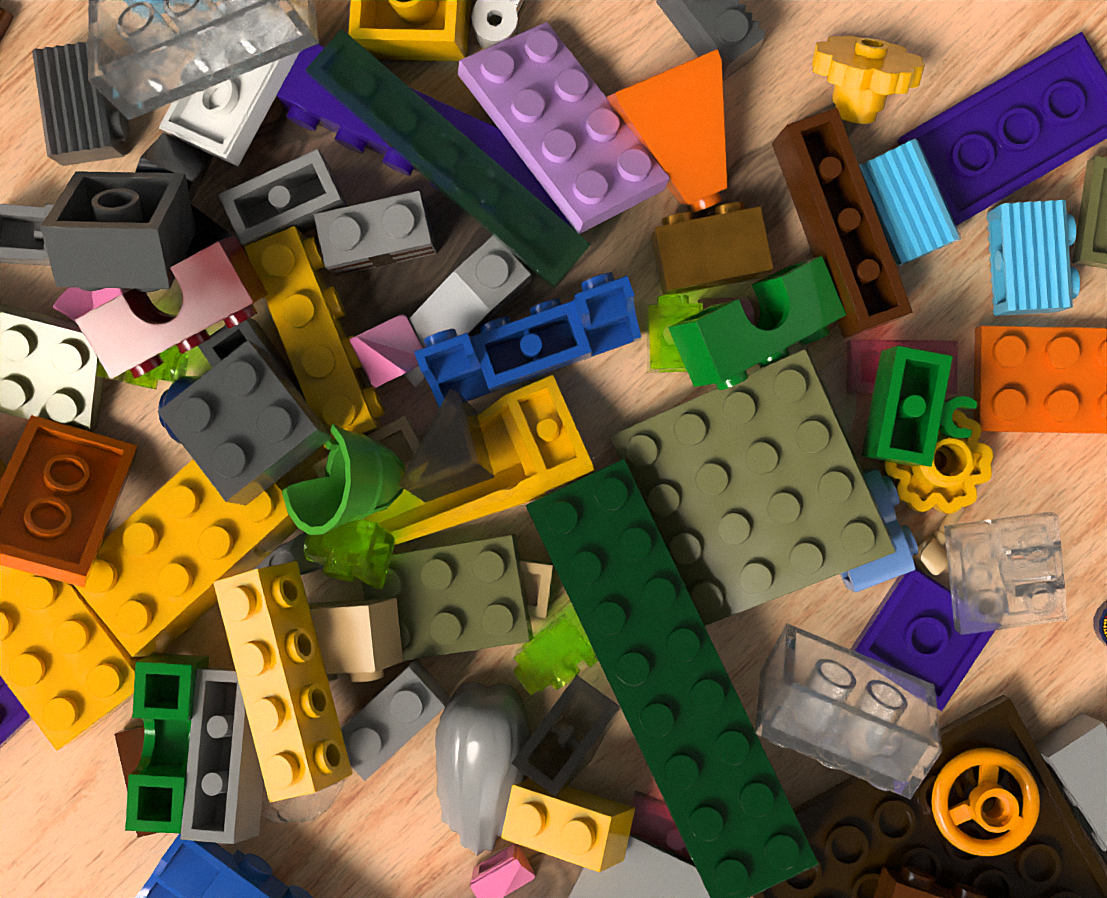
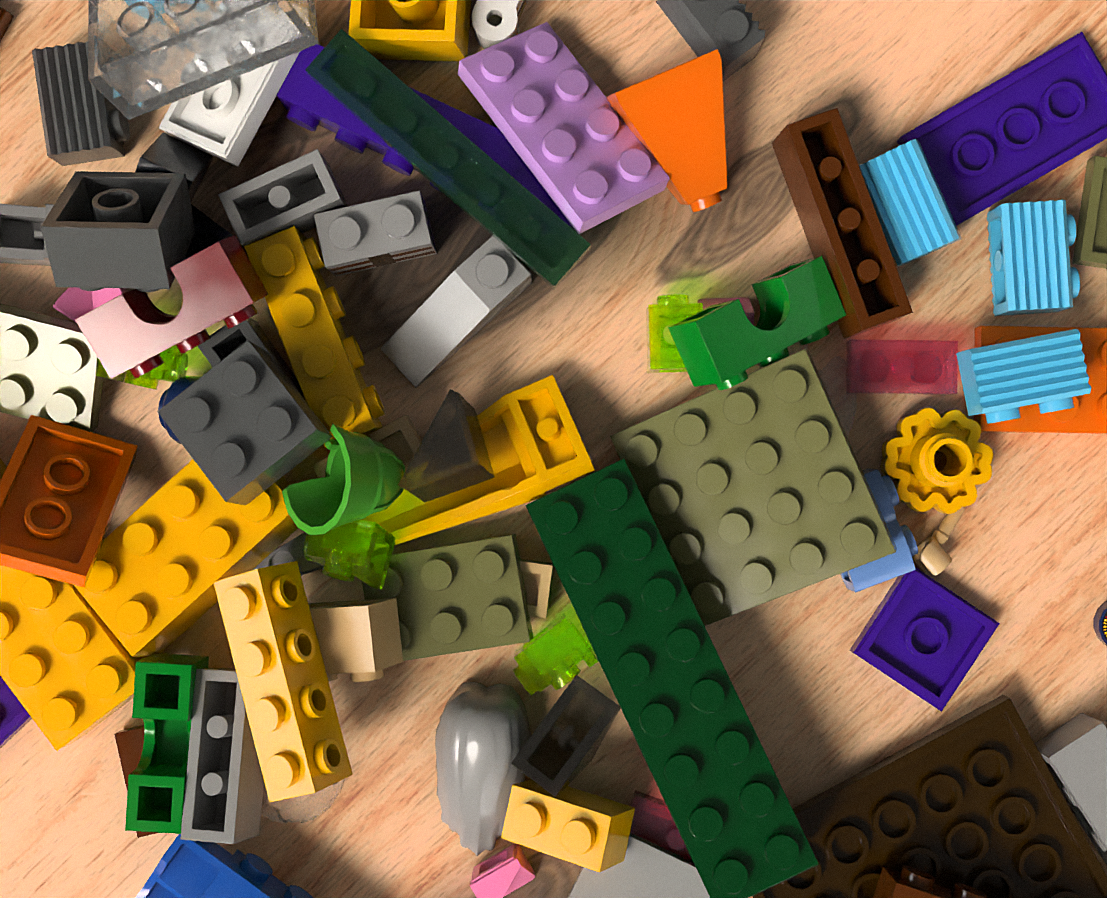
(387, 350): bright pink slope -> none
(392, 718): light grey brick -> none
(520, 350): blue bracket -> none
(711, 249): pearl gold brick -> none
(848, 711): clear brick -> none
(865, 74): yellow plant -> none
(911, 407): green brick -> none
(1001, 817): light orange piece -> none
(1006, 572): clear plate -> none
(1024, 373): none -> medium azure brick

